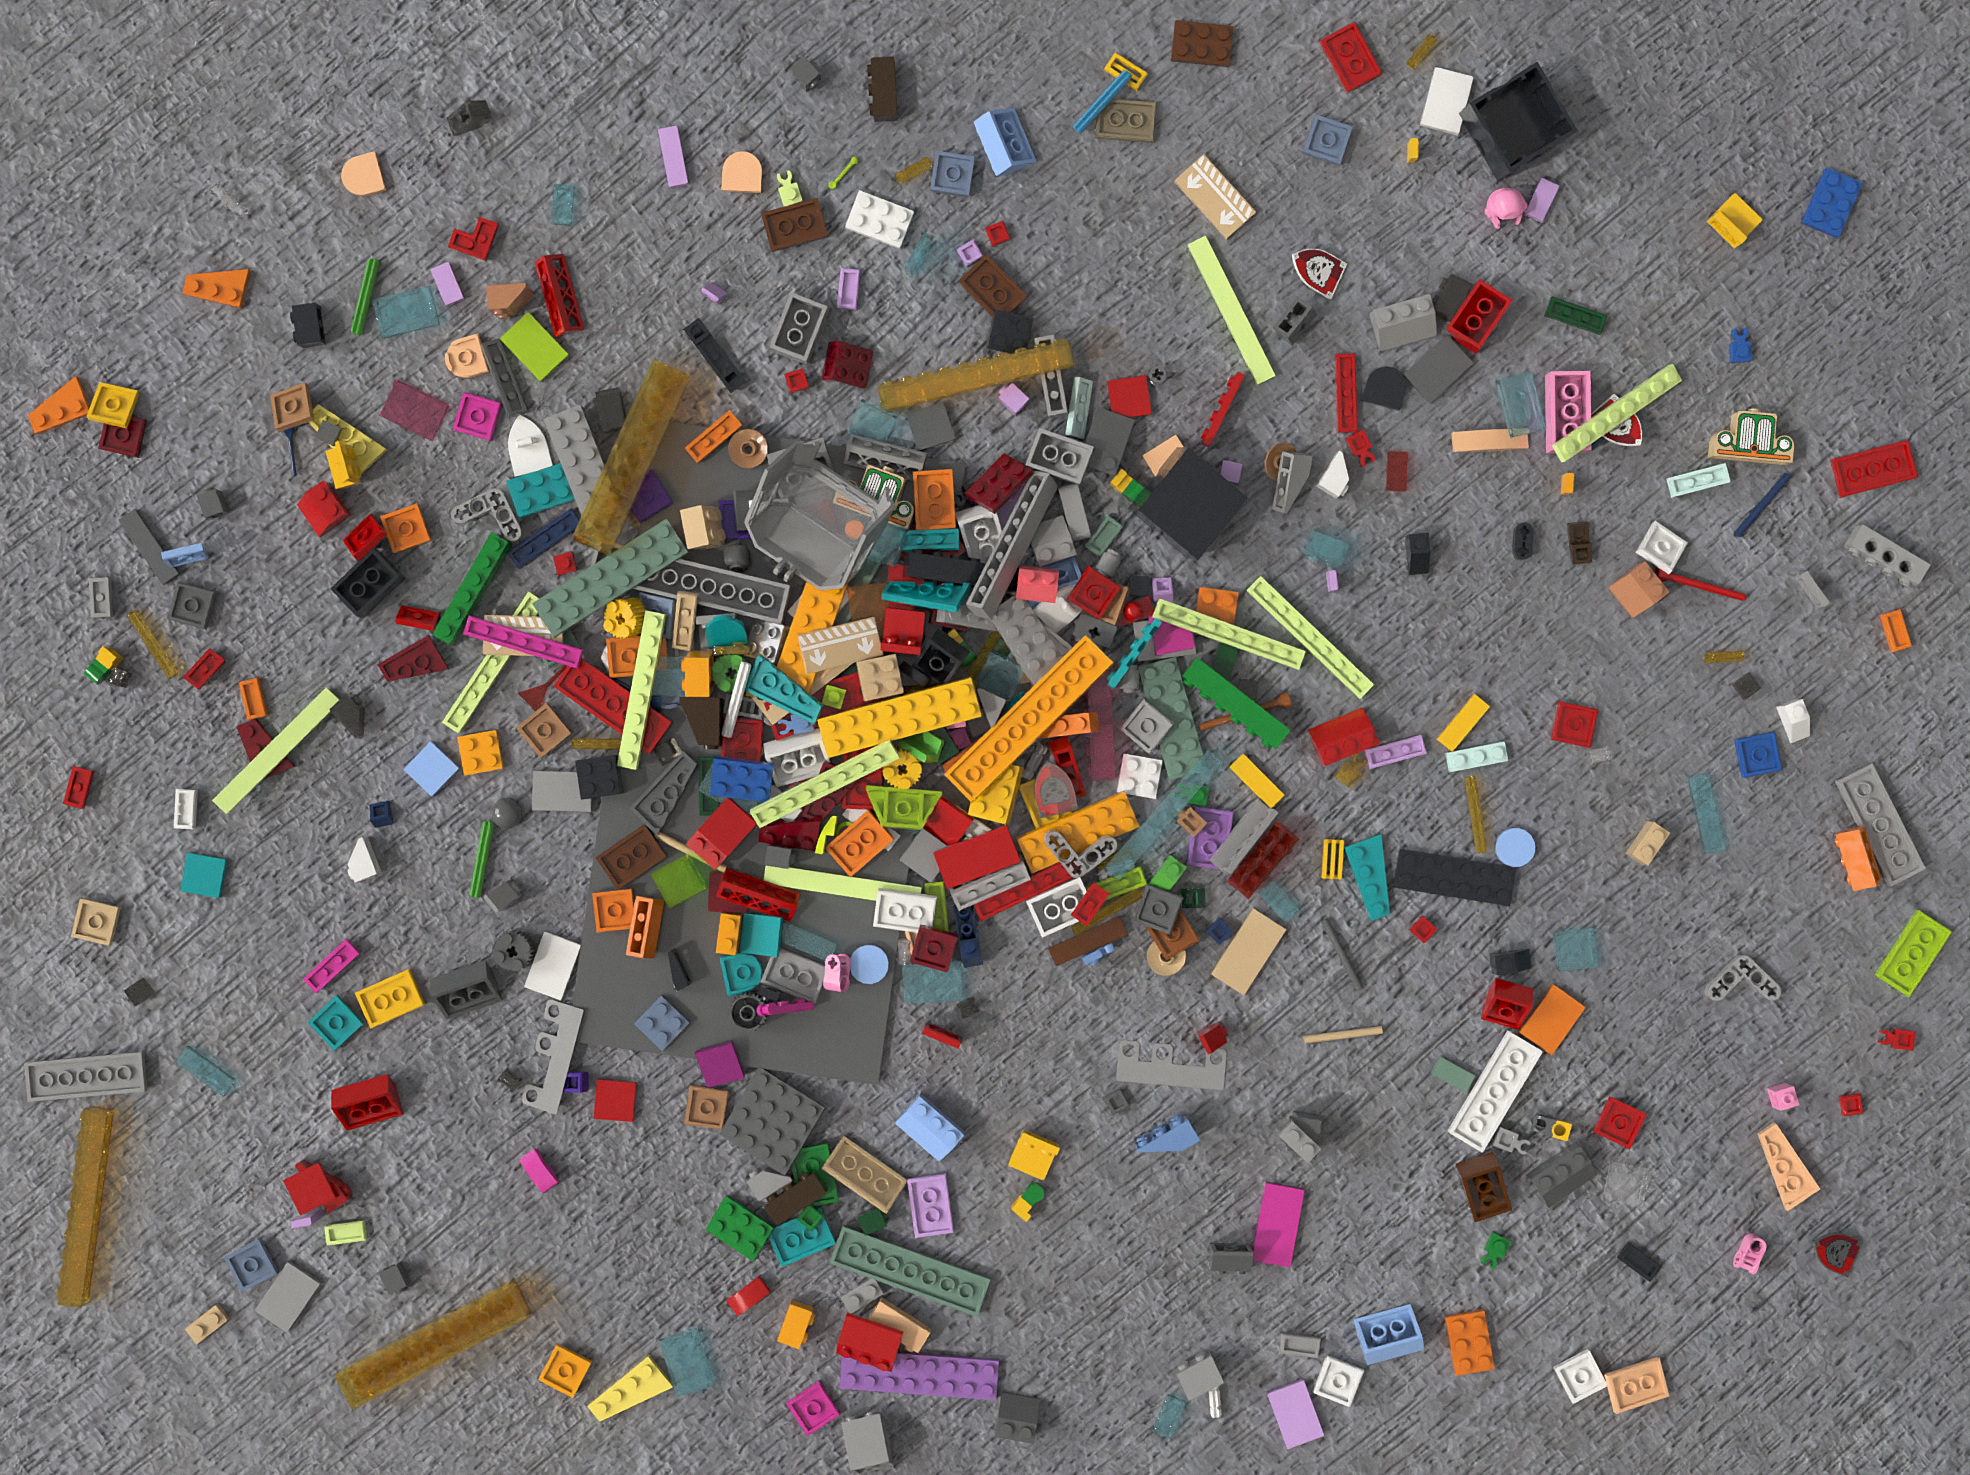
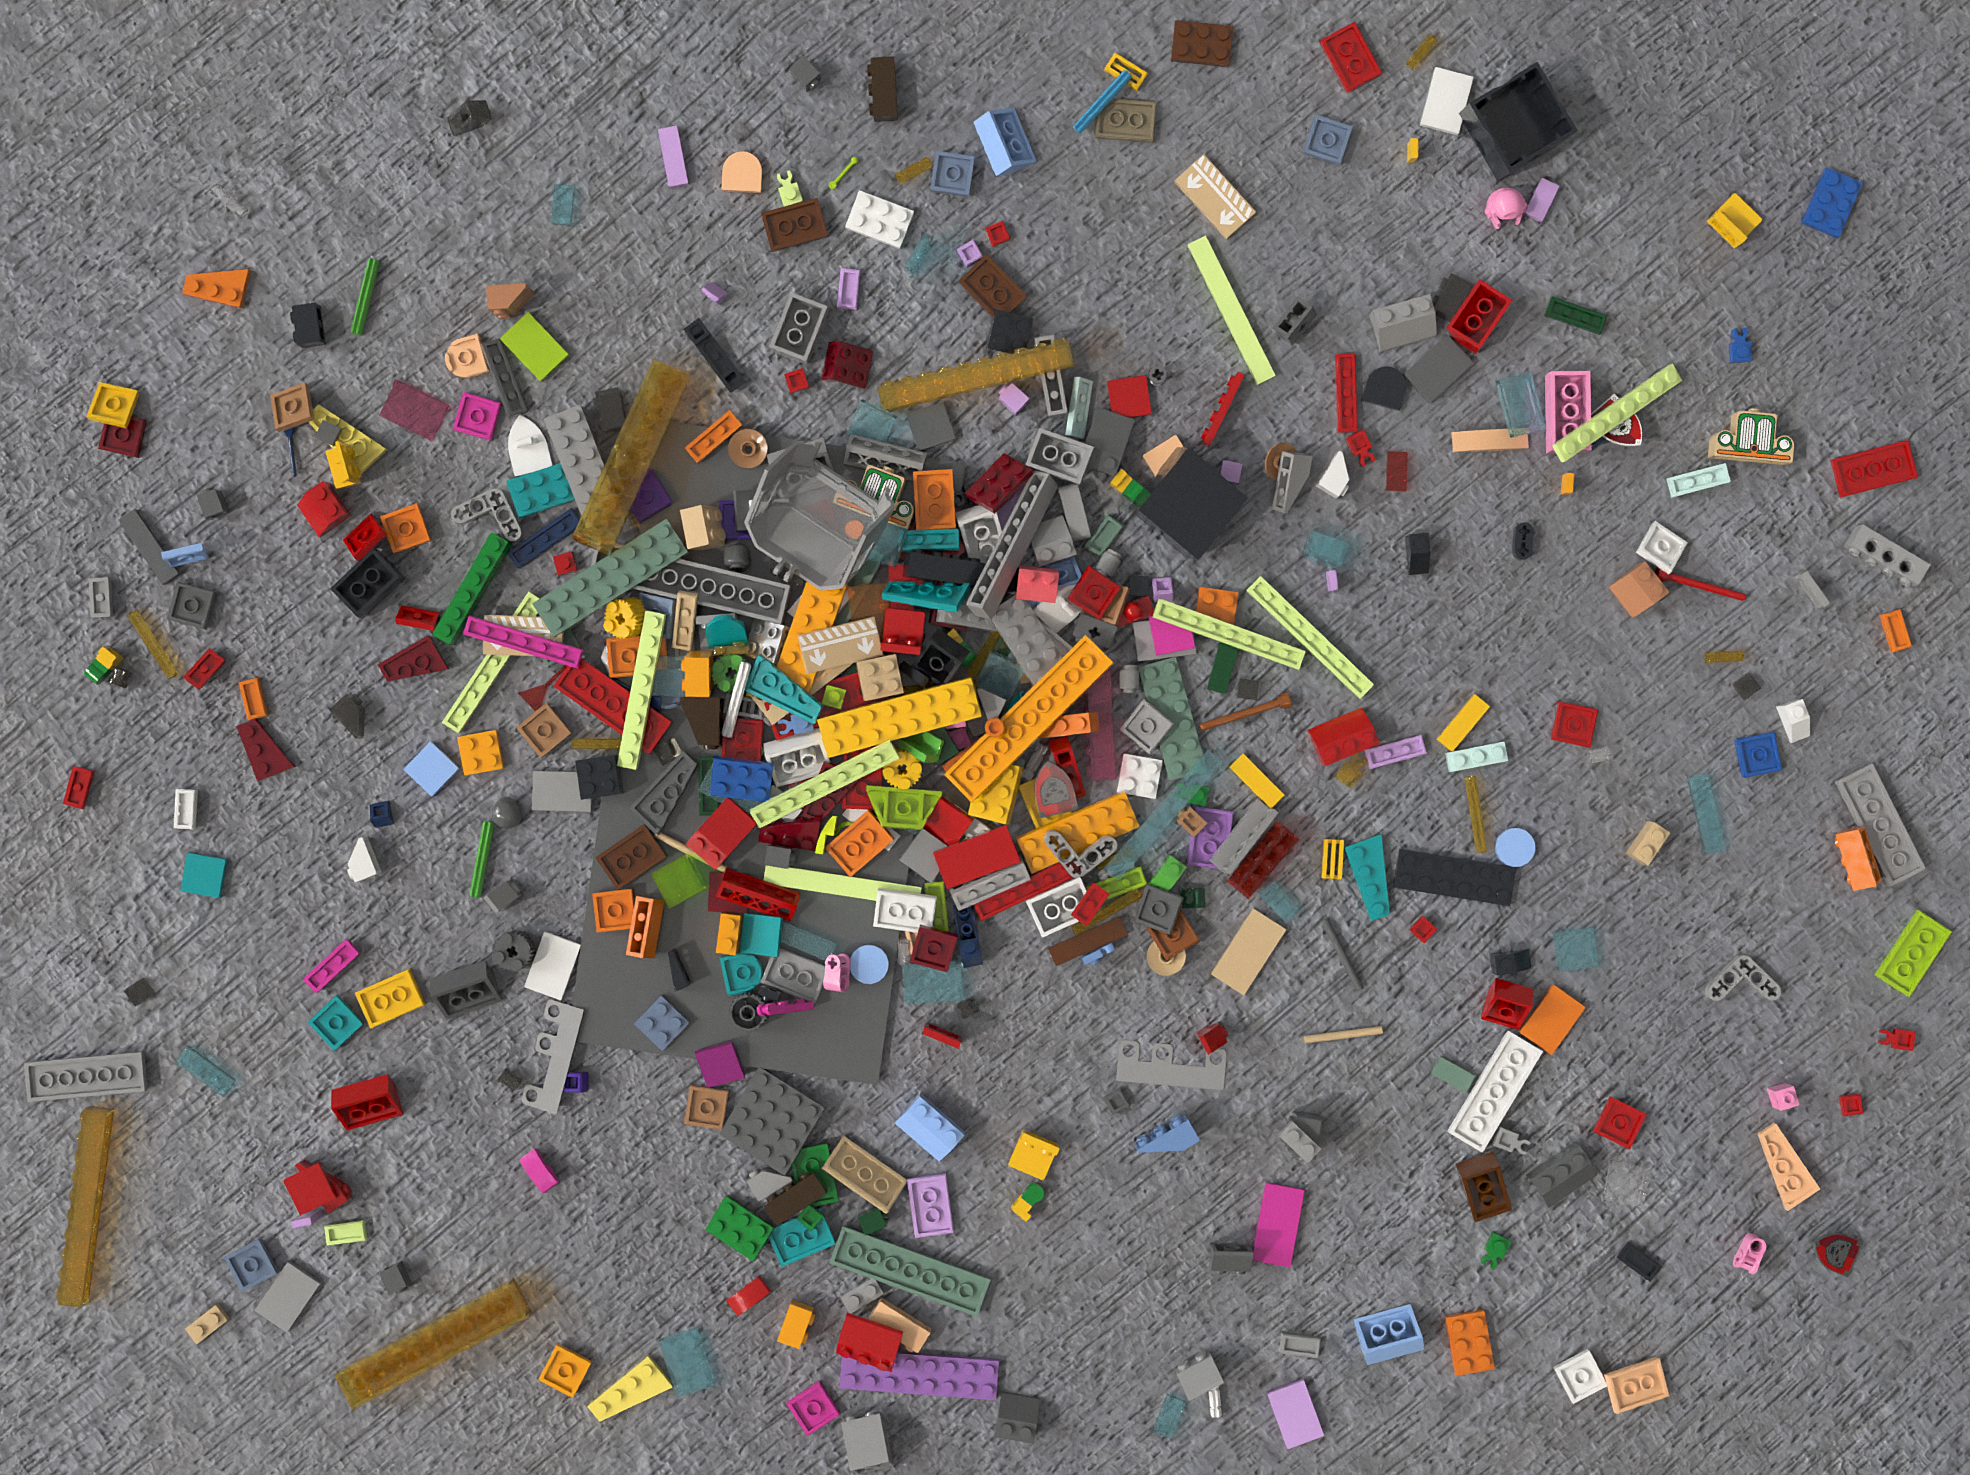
(61, 408): orange wing -> none
(96, 921): tan plate -> none
(275, 751): yellowish green tile -> none
(363, 175): light nougat tile -> none
(405, 312): clear light blue tile -> none
(447, 284): lavender tile -> none
(479, 243): red plate -> none
(555, 294): red fence -> none
(615, 1100): red tile -> none
(994, 727): none -> orange tile
(1137, 647): teal wing -> none
(1219, 930): dark blue plate -> none
(1236, 703): green brick -> none
(1319, 270): shield -> none
(1338, 1380): white tile -> none
(1551, 1127): leg -> none
(1579, 542): dark brown slope -> none
(1762, 505): dark blue bar -> none

